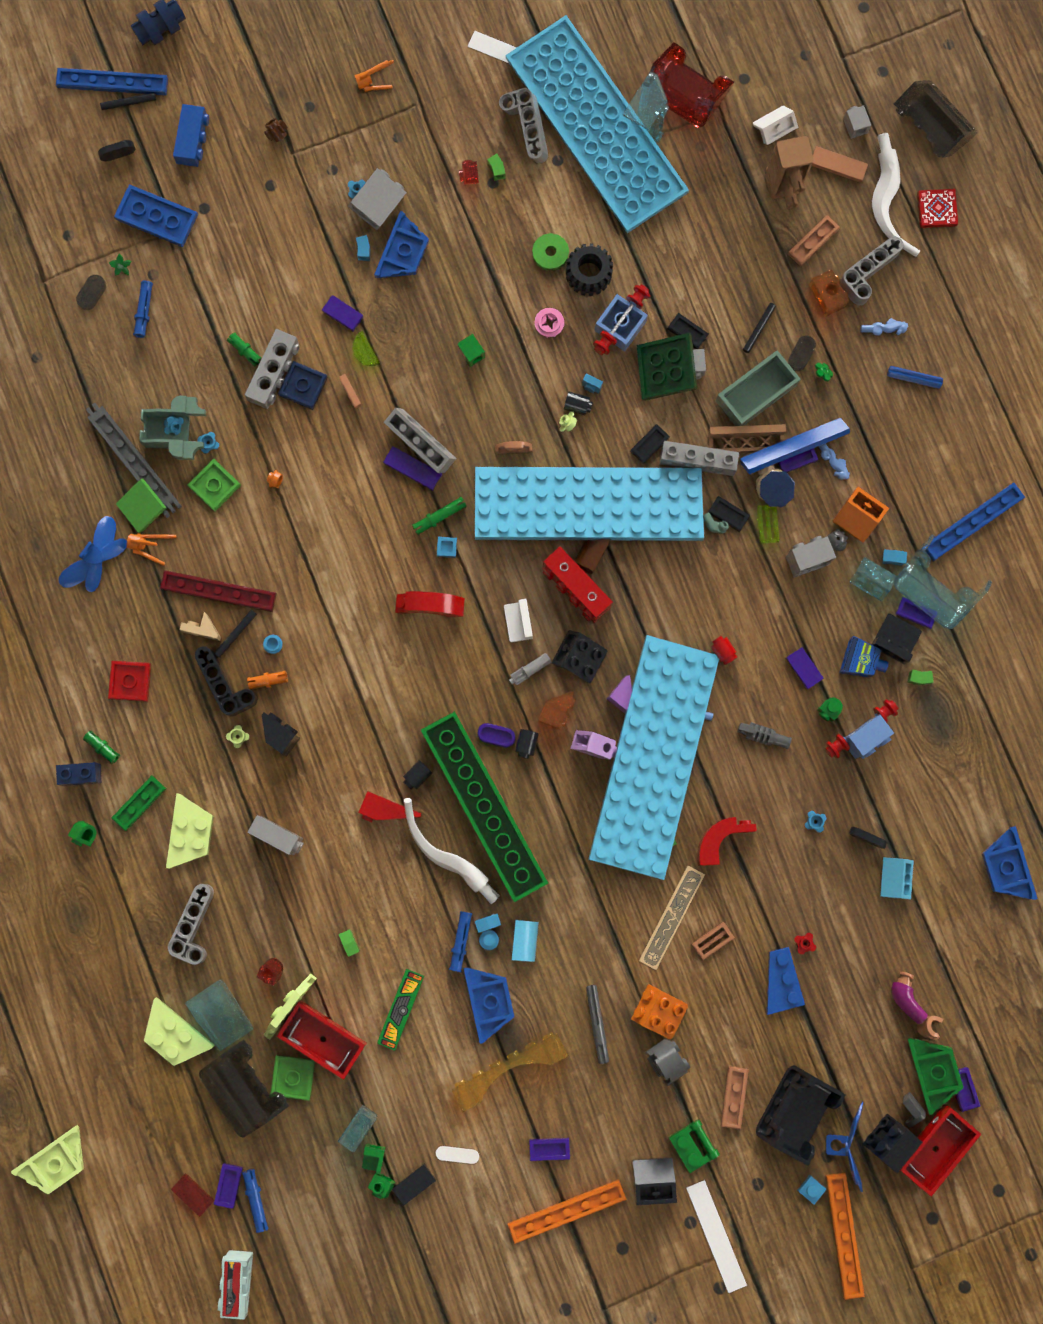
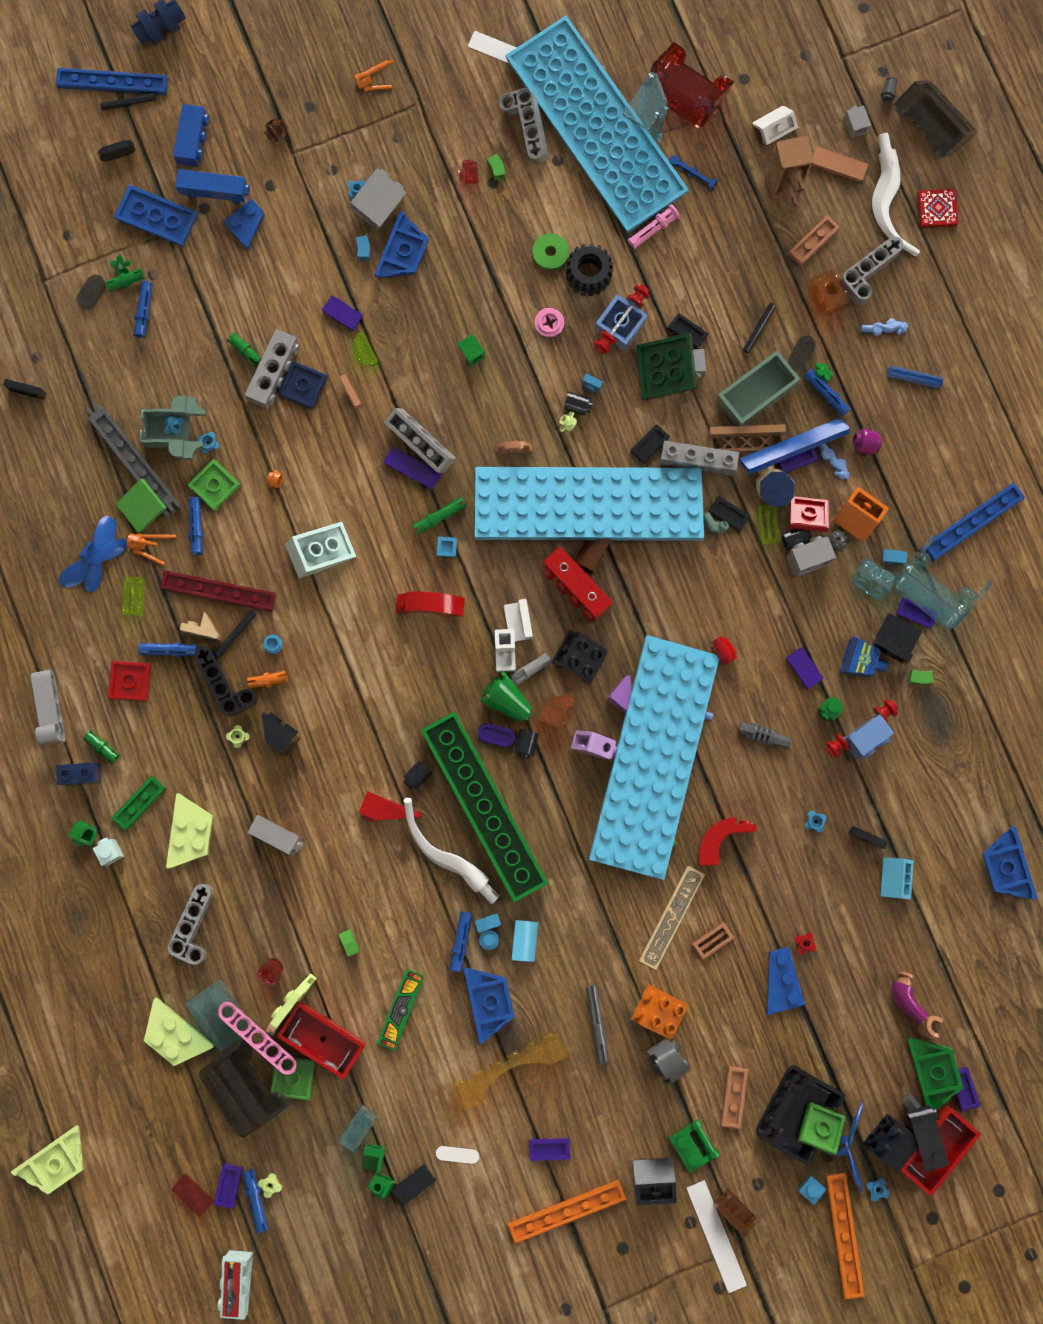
(25, 389): none -> black tile
(48, 708): none -> light grey beam
(108, 851): none -> light aqua brick
(125, 279): none -> green pin
(139, 612): none -> clear neon green tile
(167, 649): none -> blue pin
(195, 526): none -> blue pin
(212, 186): none -> blue brick
(245, 222): none -> blue wing
(264, 1044): none -> bright pink beam
(271, 1179): none -> yellowish green plate
(319, 549): none -> light aqua slope
(505, 650): none -> white brick
(506, 698): none -> green cone
(662, 222): none -> bright pink pin
(674, 160): none -> blue piece
(735, 1212): none -> reddish brown hinge
(795, 537): none -> black brick
(809, 514): none -> tile
(822, 1128): none -> bright green tile
(829, 395): none -> blue pin
(867, 441): none -> magenta head
(872, 1186): none -> dark azure plate
(889, 89): none -> dark grey pin
(928, 1137): none -> black door

